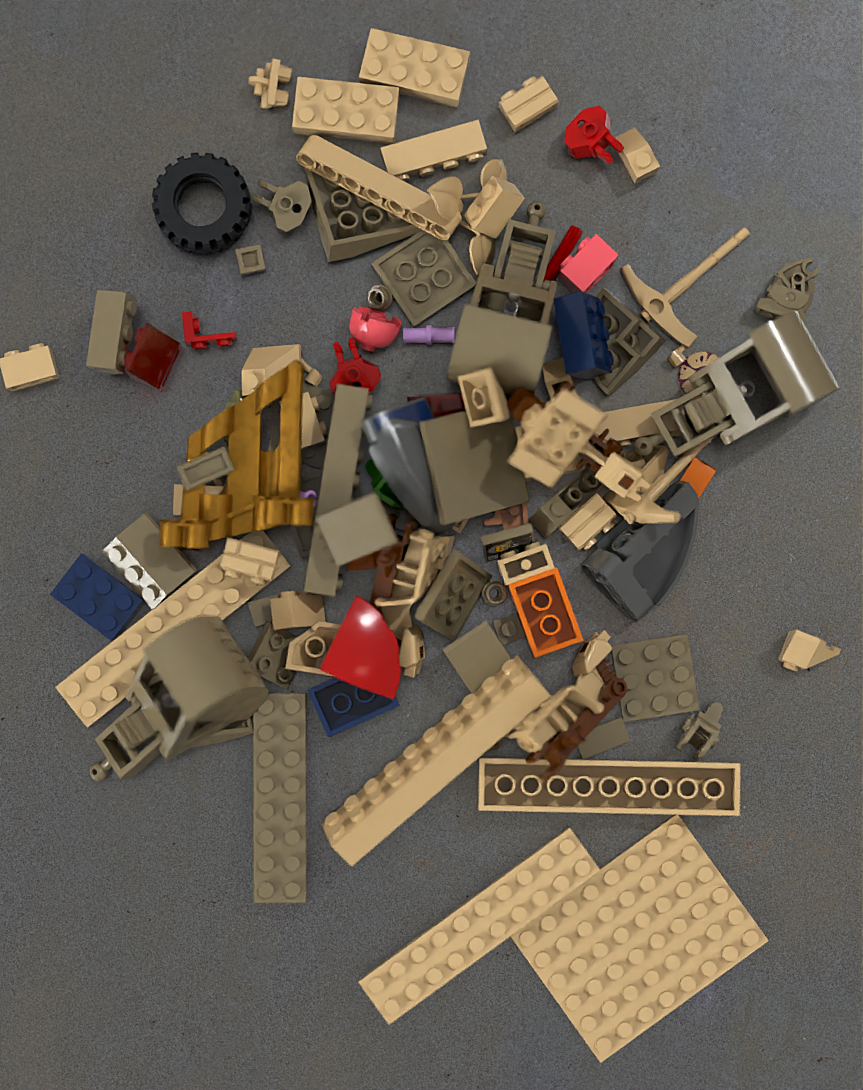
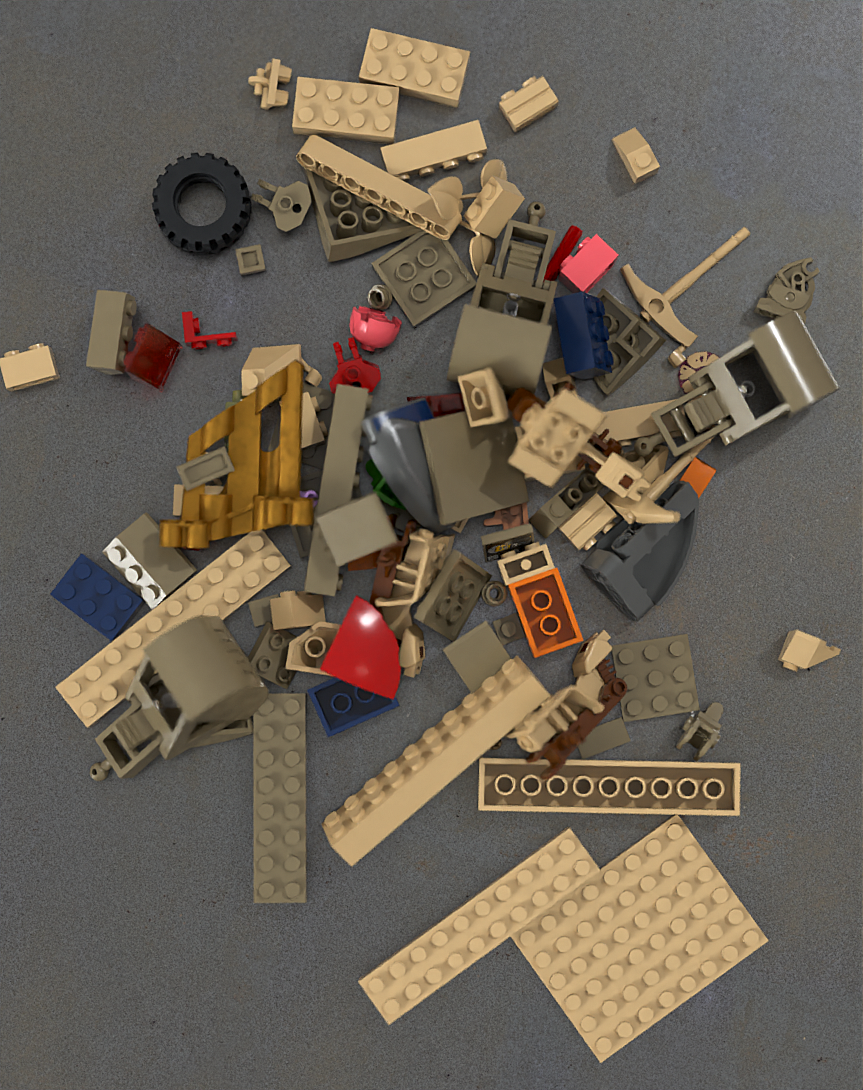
(250, 561): tan brick -> none
(429, 335): lavender pin -> none
(592, 135): red hinge -> none

